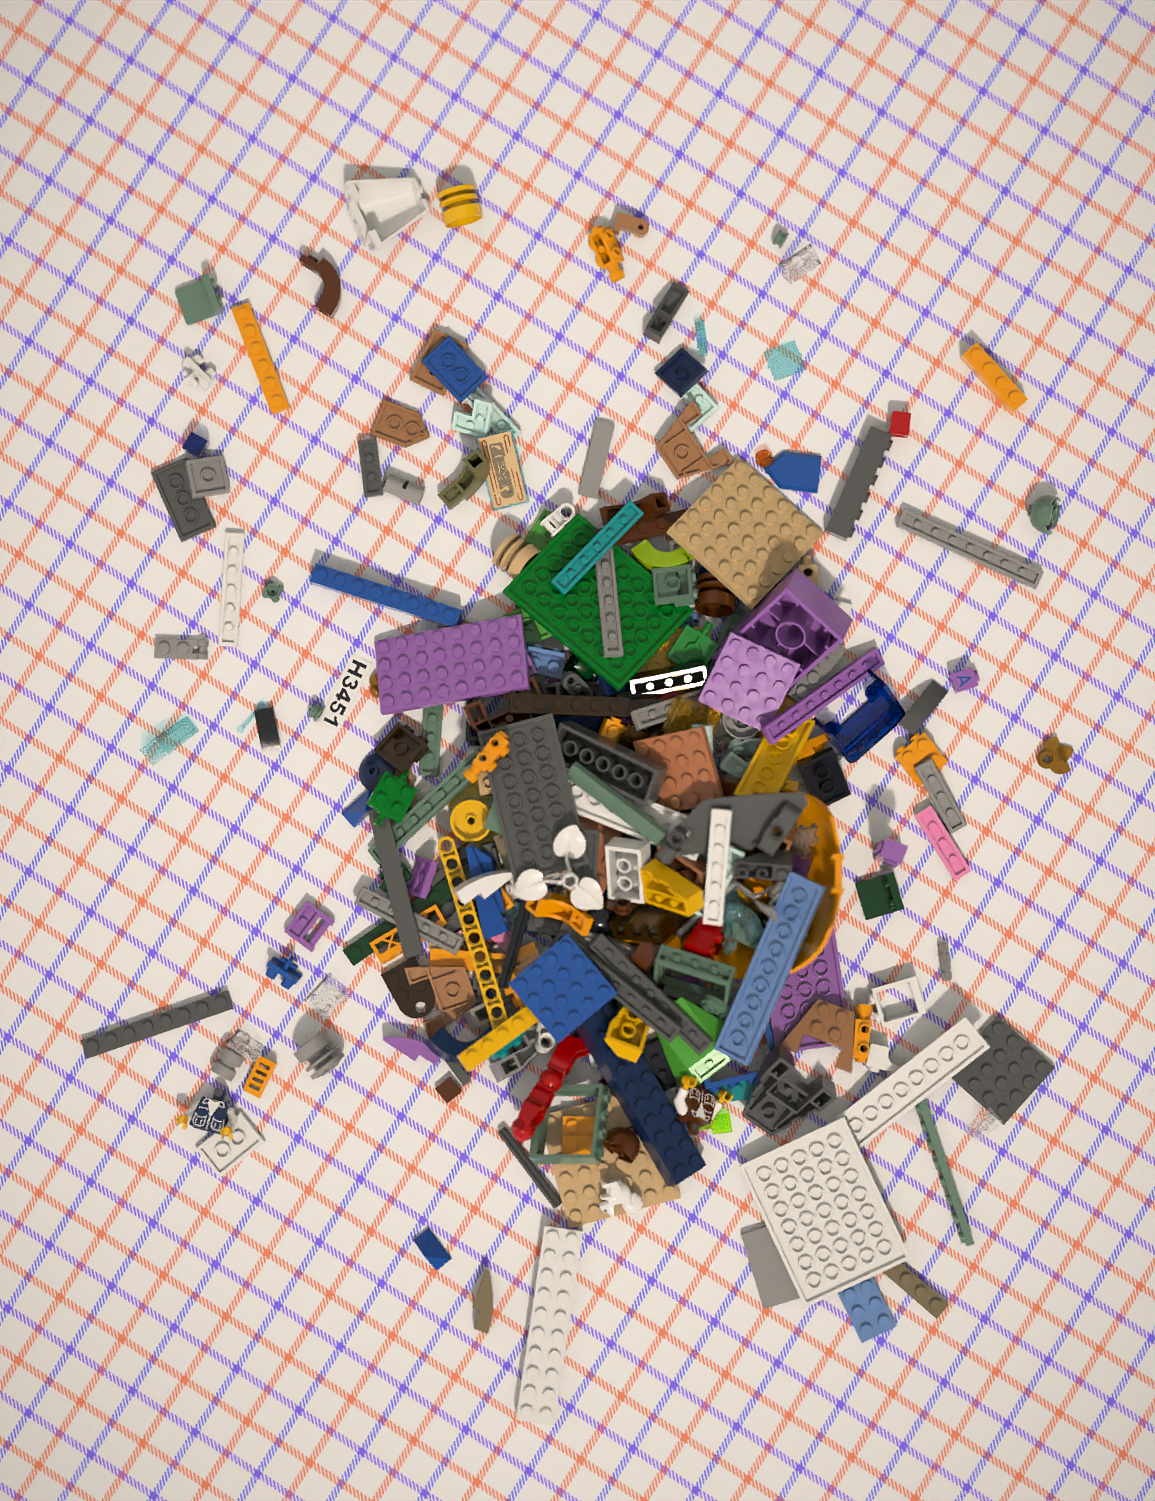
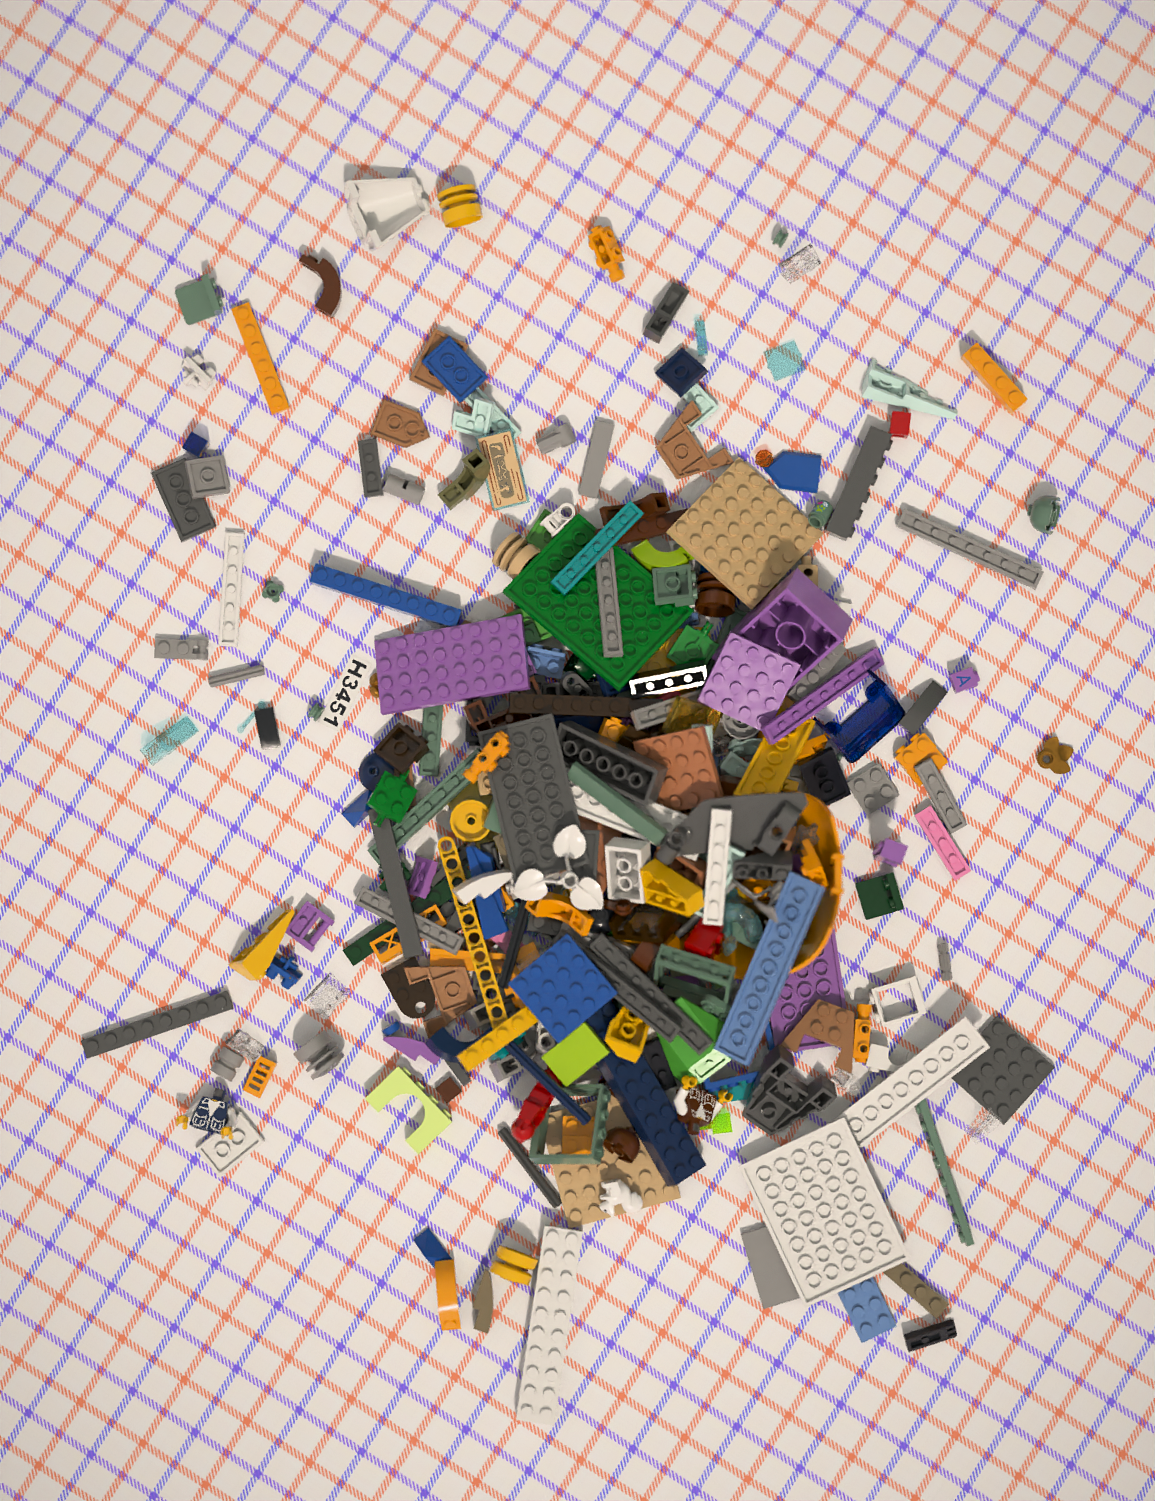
(235, 676): none -> light grey axle
(257, 958): none -> yellow wedge
(391, 1028): none -> blue tile
(400, 1083): none -> yellowish green arch
(447, 1295): none -> light orange arch
(513, 1265): none -> yellow wheel
(536, 1071): none -> dark blue axle
(560, 437): none -> light grey piece
(575, 1054): none -> lime tile
(630, 224): medium nougat leg -> none
(811, 866): none -> light orange plate
(820, 514): none -> sand green brick
(847, 1082): none -> clear hips
(872, 789): none -> light grey plate
(889, 389): none -> light aqua wedge
(930, 1335): none -> black hinge

